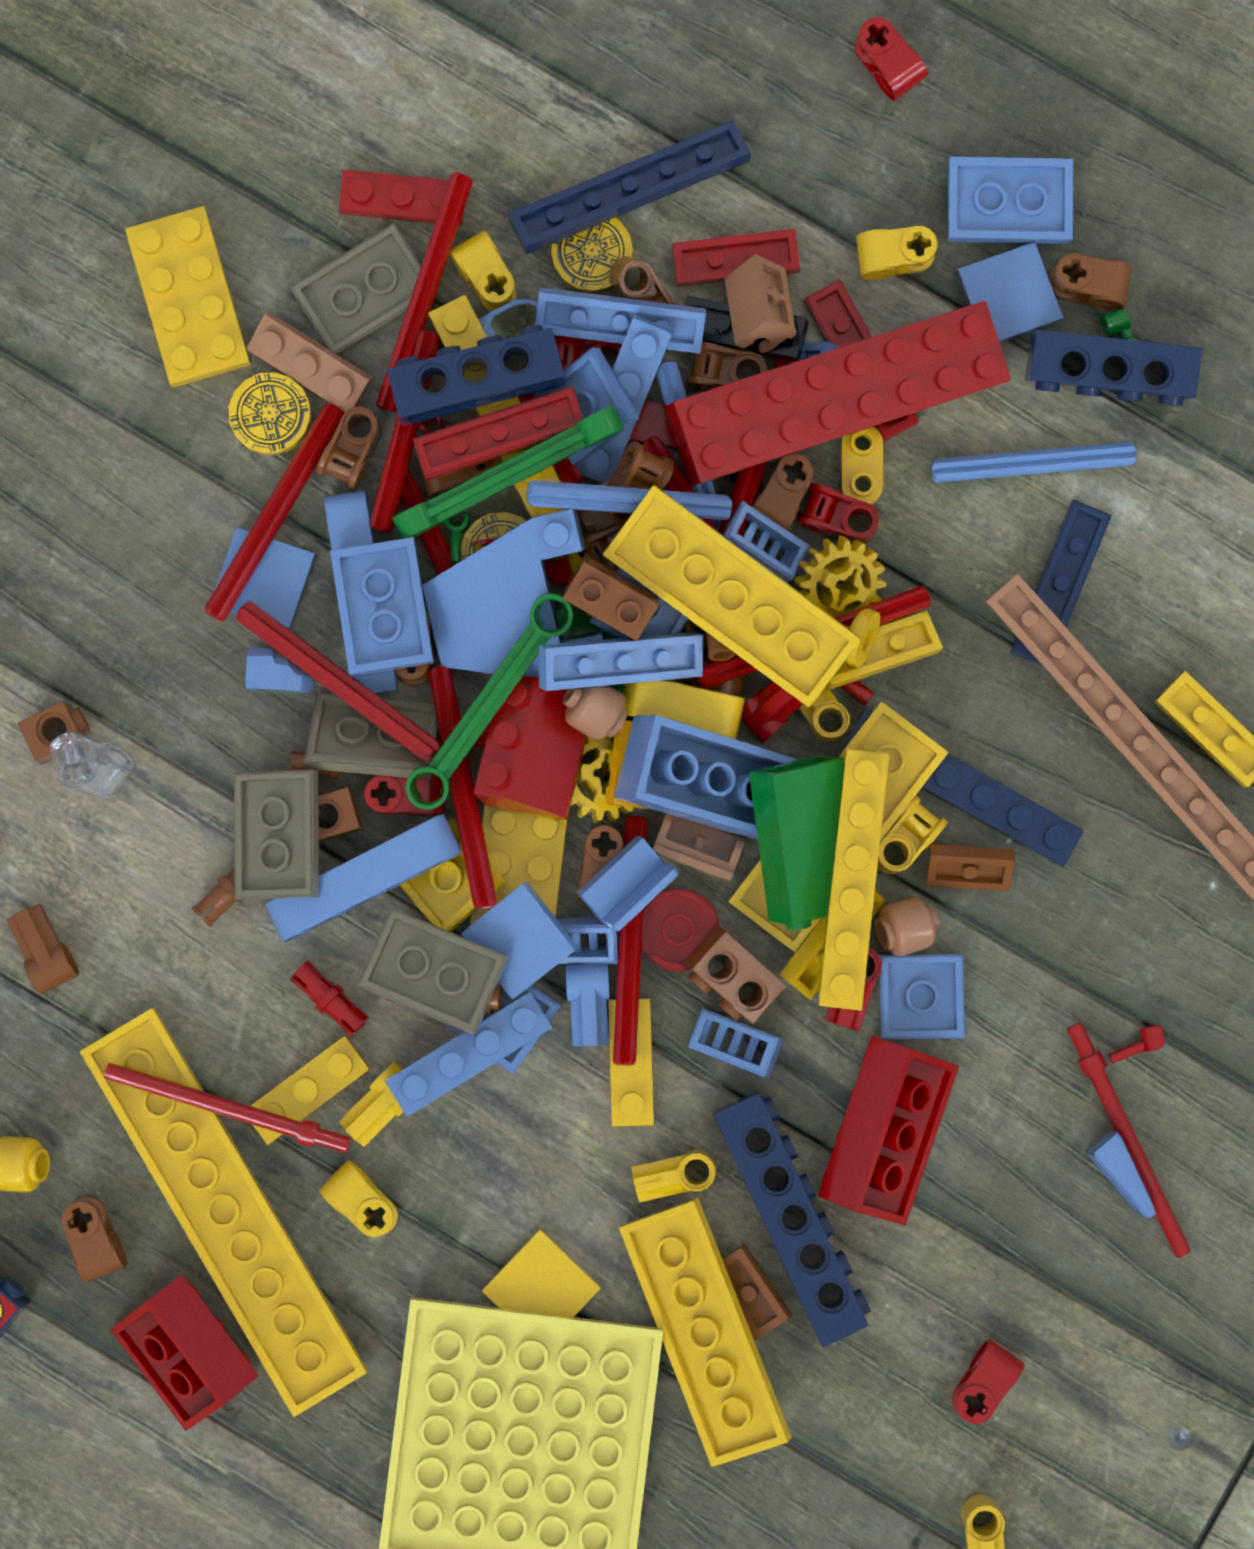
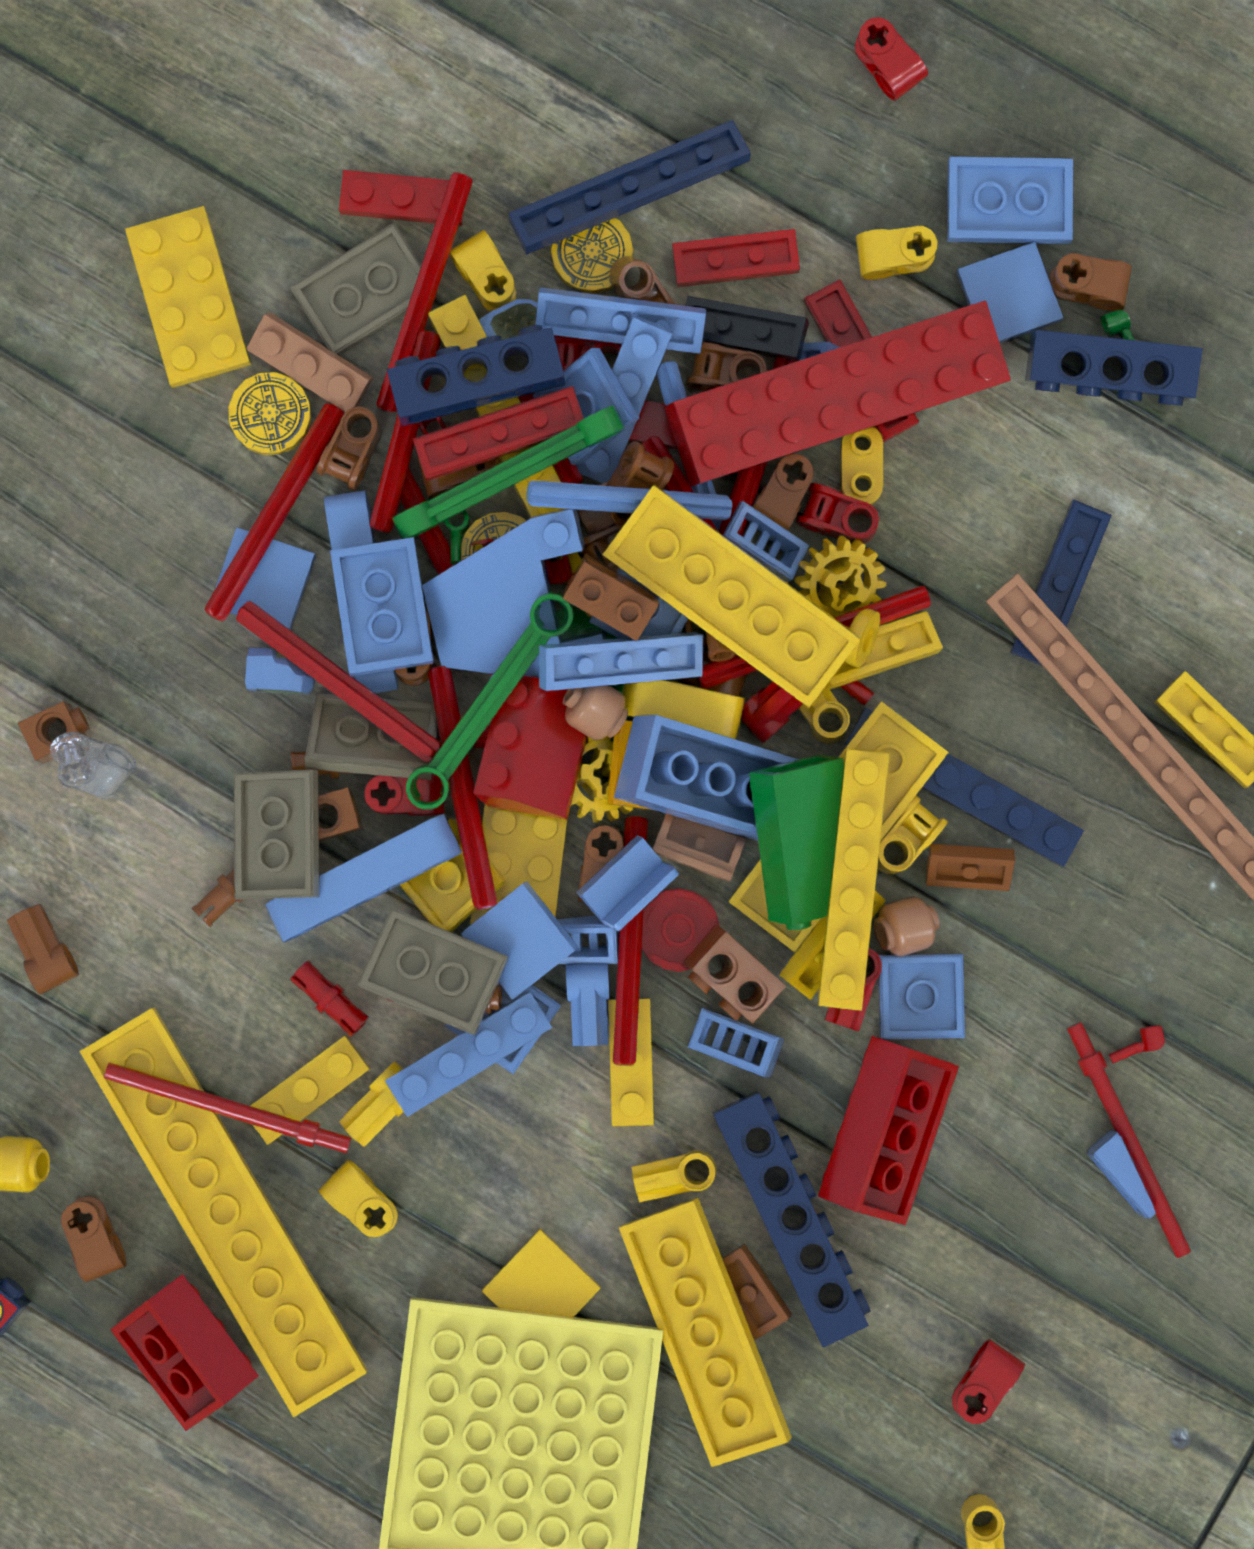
(760, 304): nougat hinge -> none
(1033, 462): medium blue axle -> none

